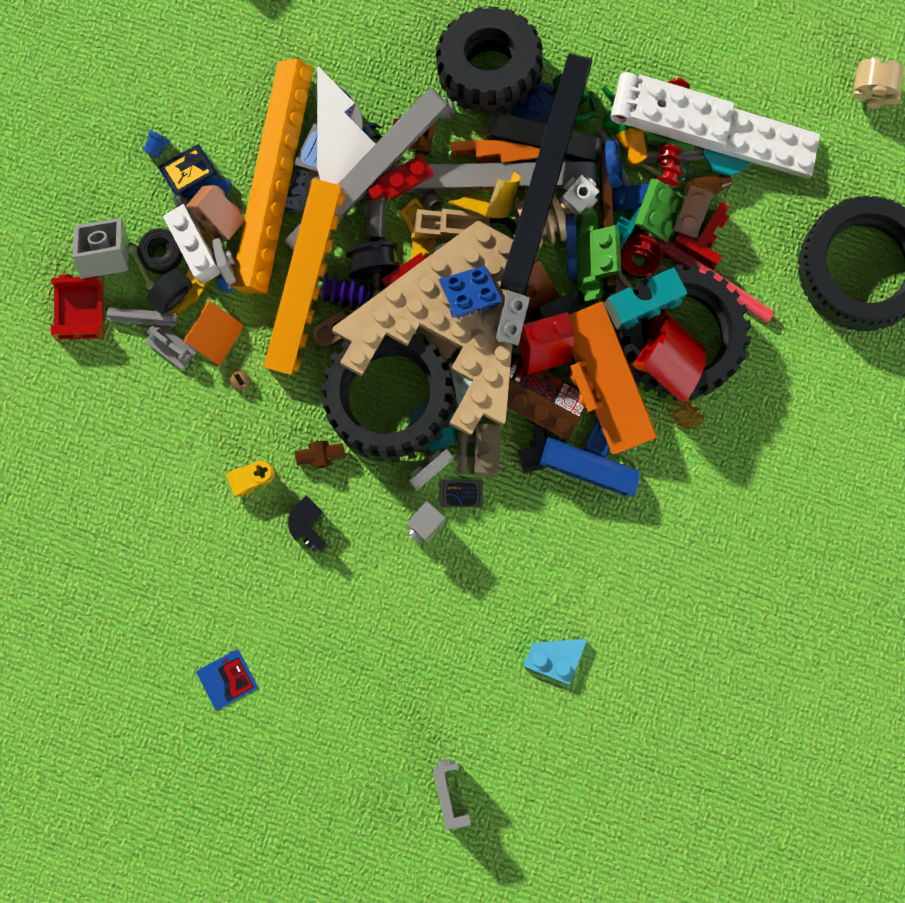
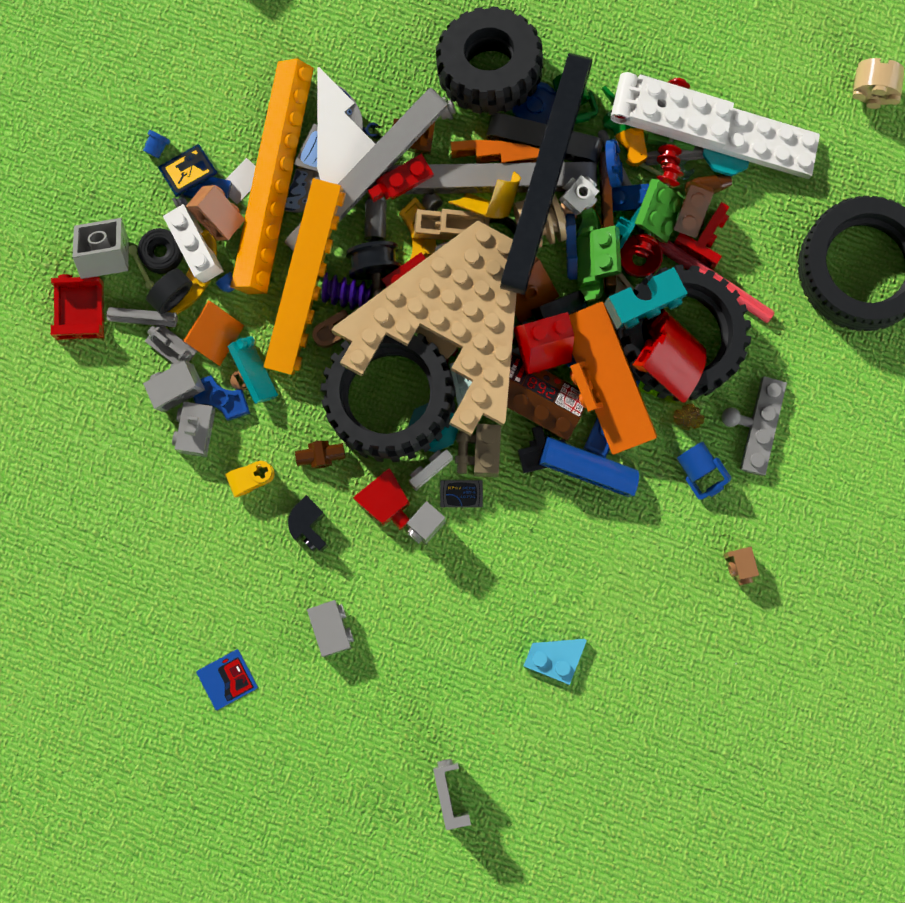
(173, 386): none -> light grey brick
(194, 429): none -> light grey brick
(224, 260): light grey plate -> none
(229, 402): none -> blue tile
(241, 180): none -> white sticker
(252, 370): none -> teal hinge
(329, 628): none -> light grey brick
(384, 500): none -> red torso
(470, 292): blue hinge -> none
(512, 318): light grey hinge -> none
(698, 463): none -> blue piece
(742, 565): none -> medium nougat brick
(762, 425): none -> light grey plate

